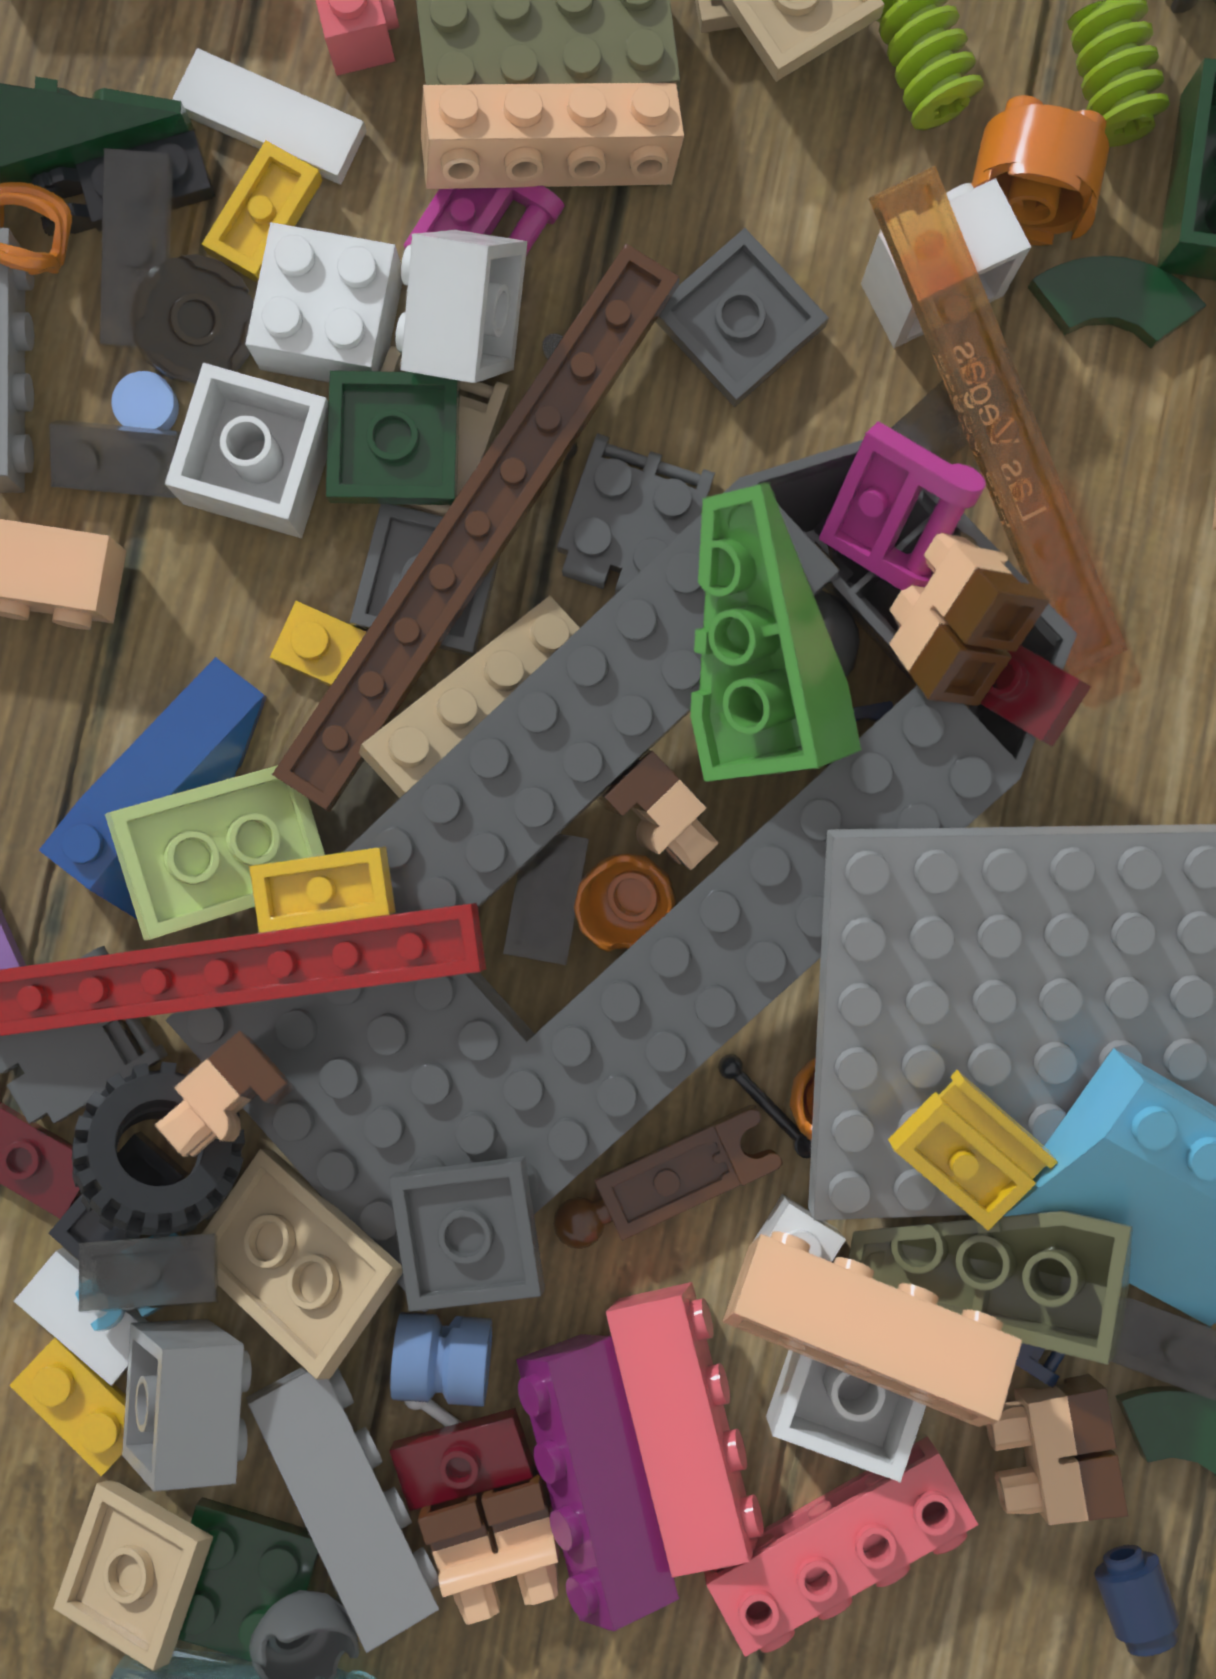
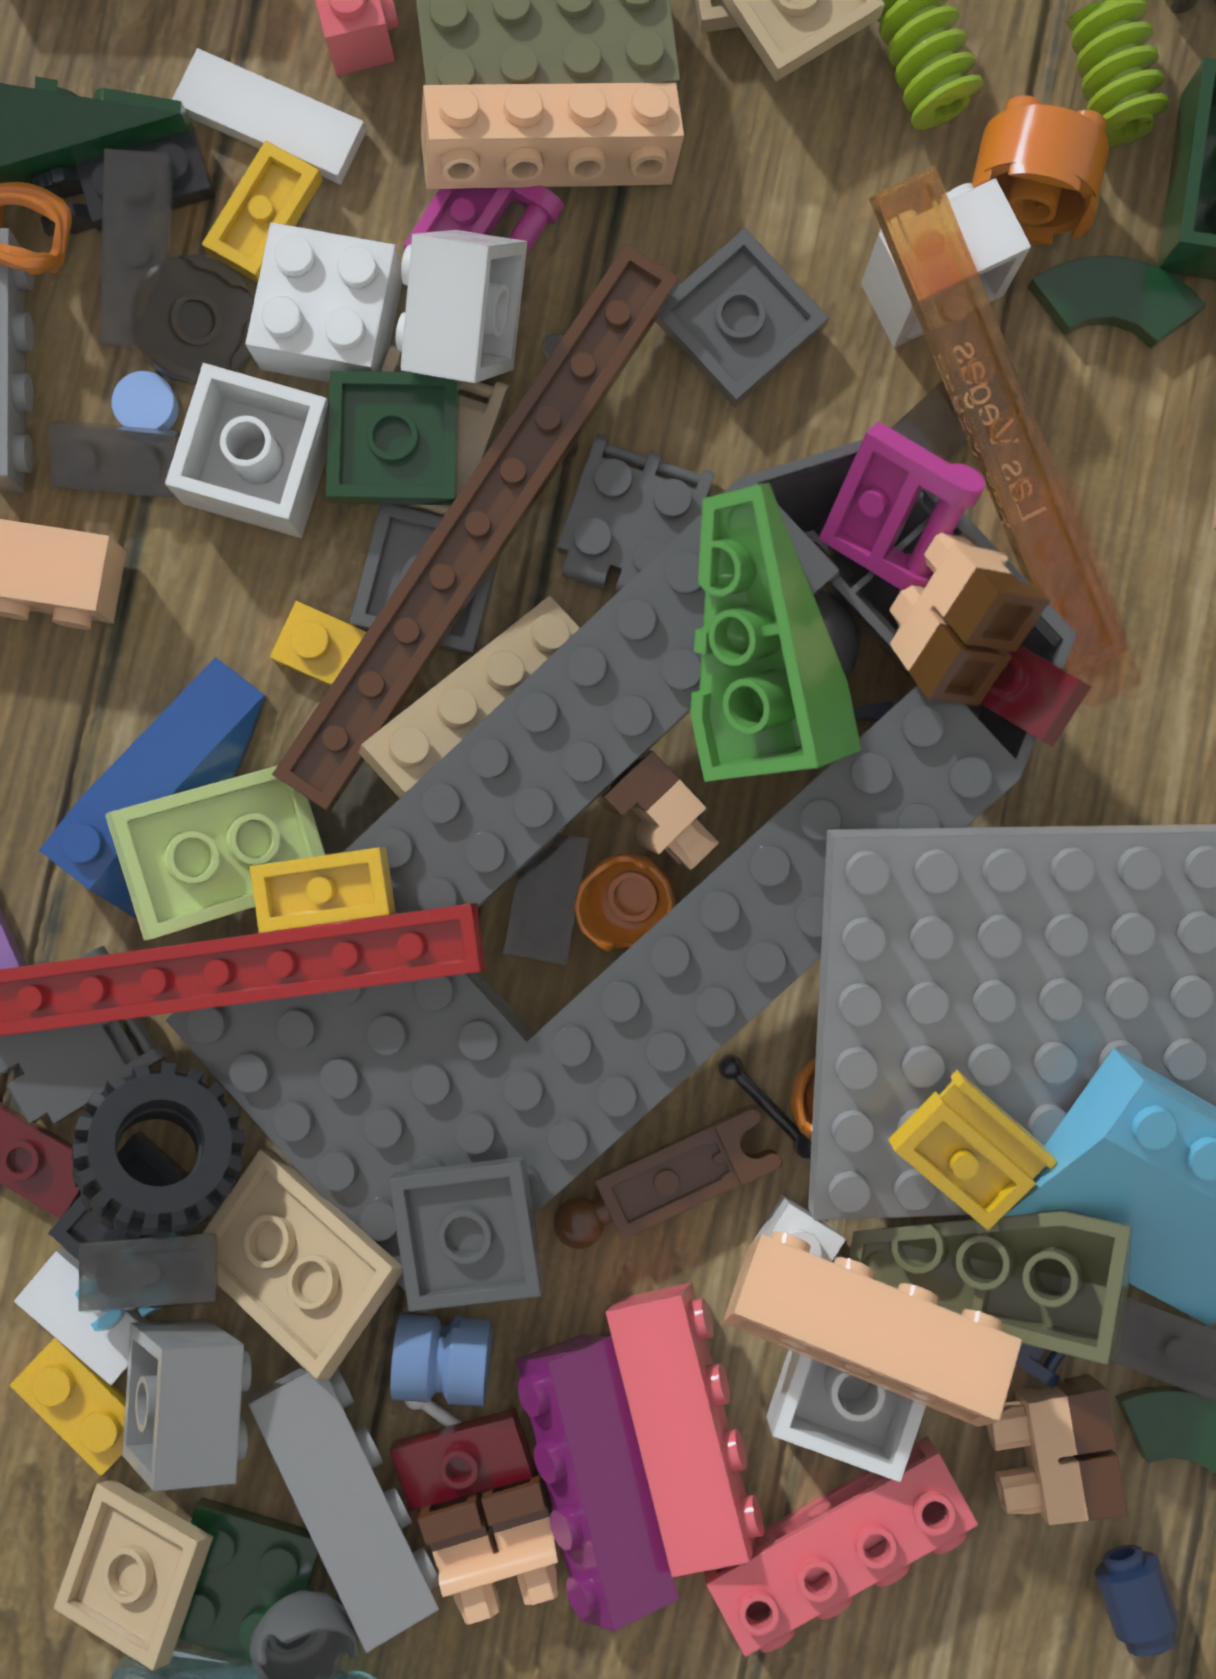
(219, 1091): hips -> none

